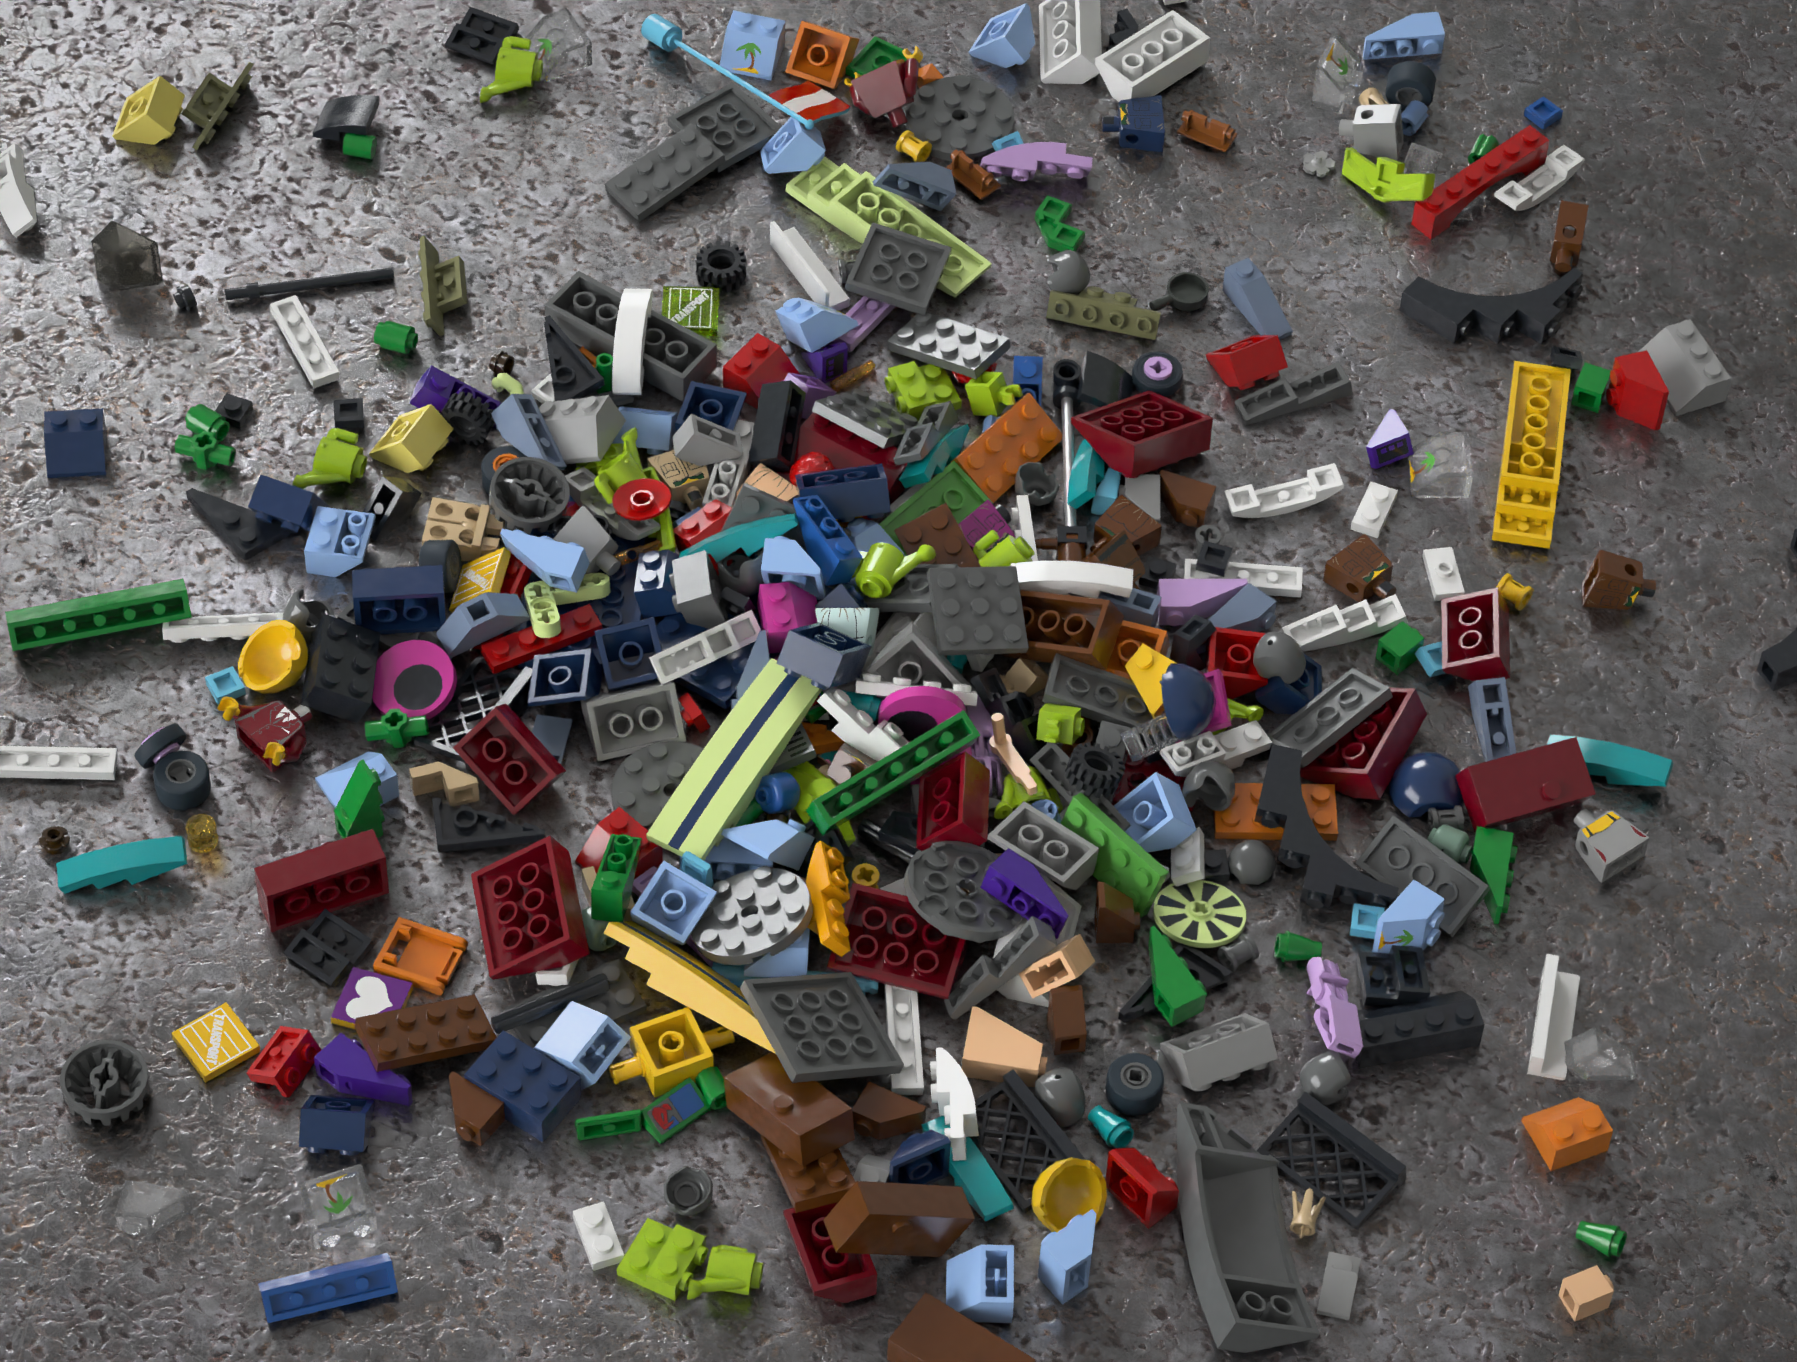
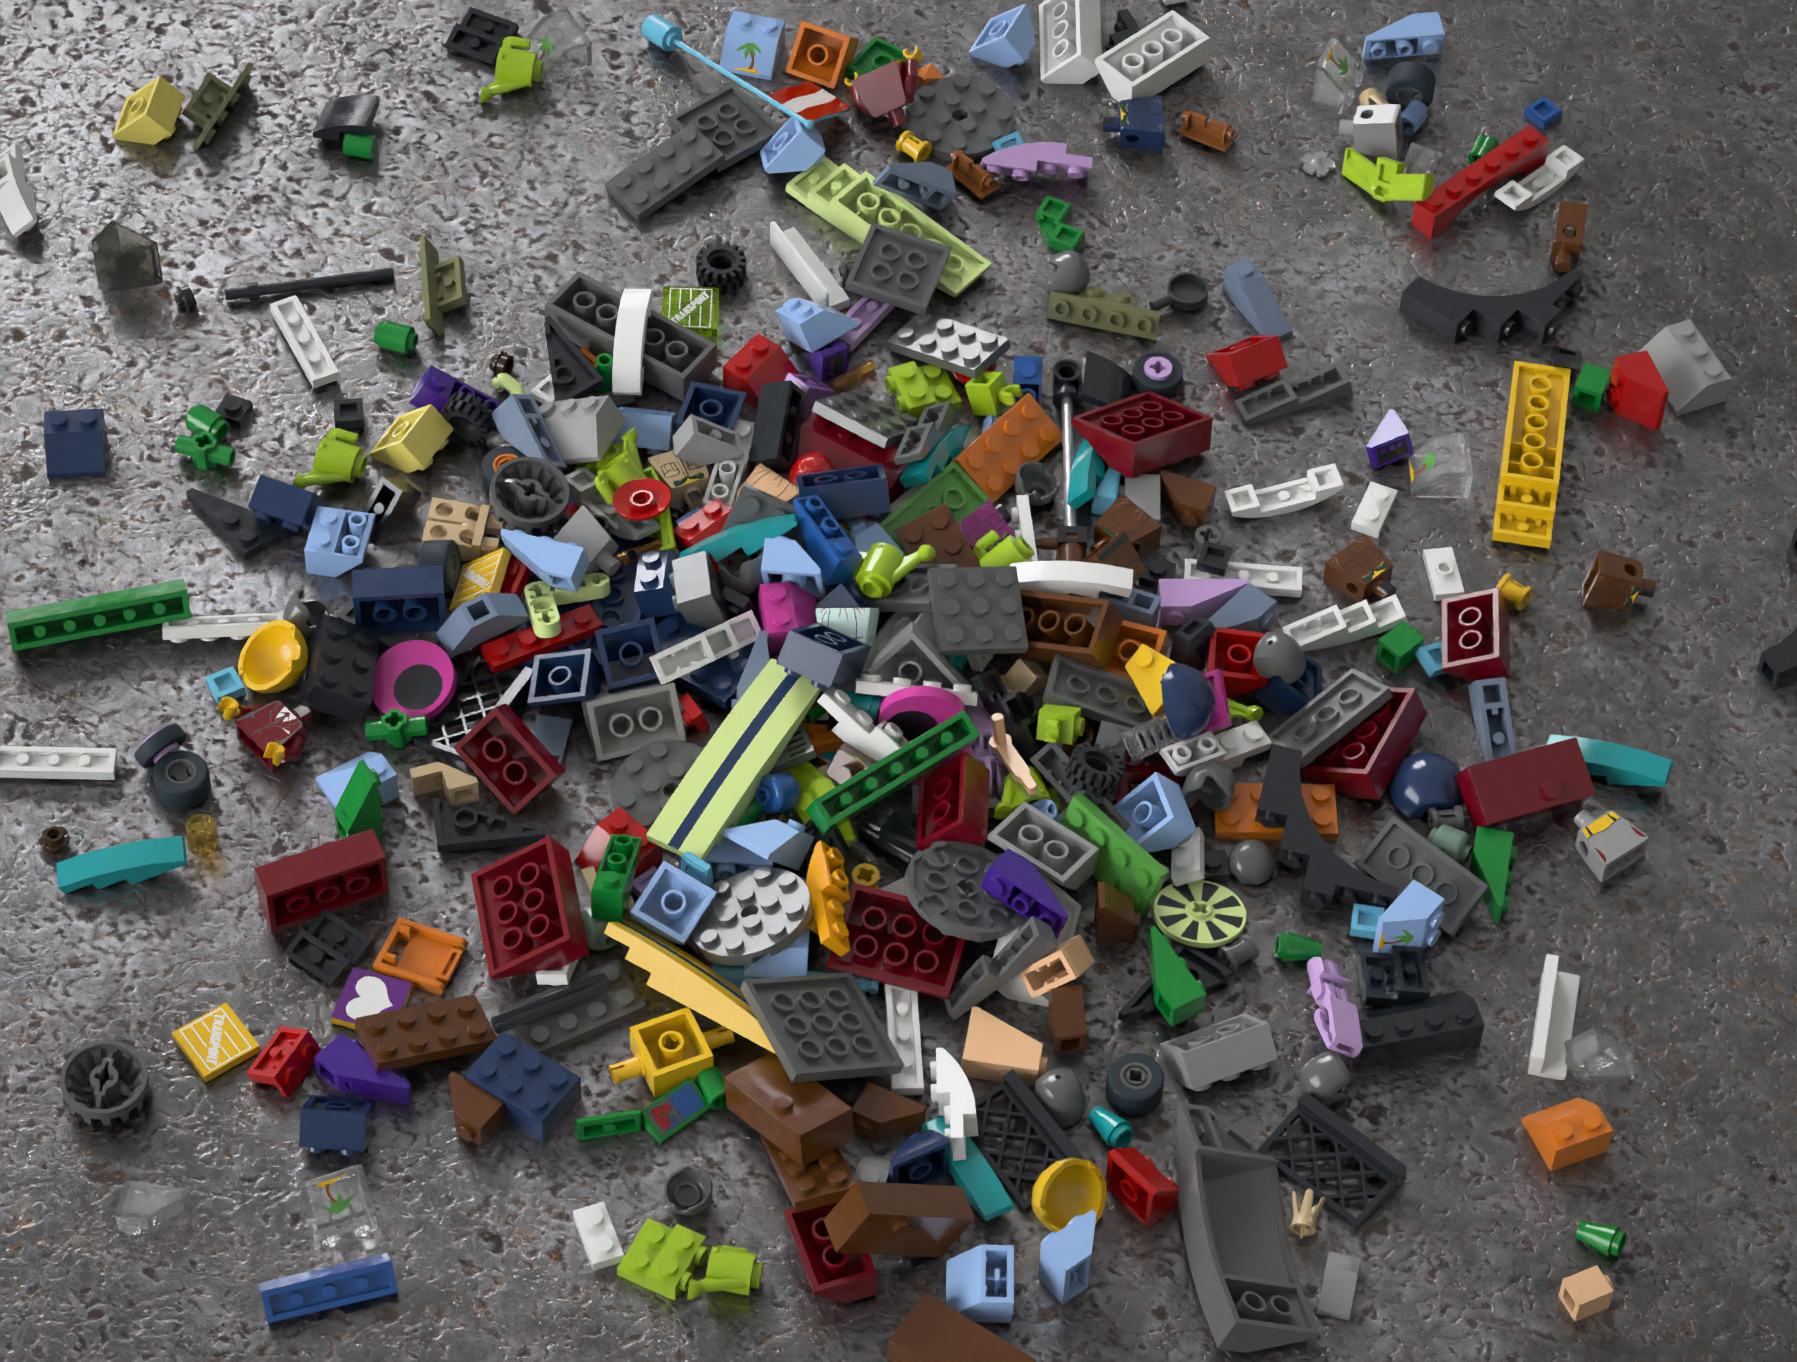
(583, 1042): light blue slope -> none

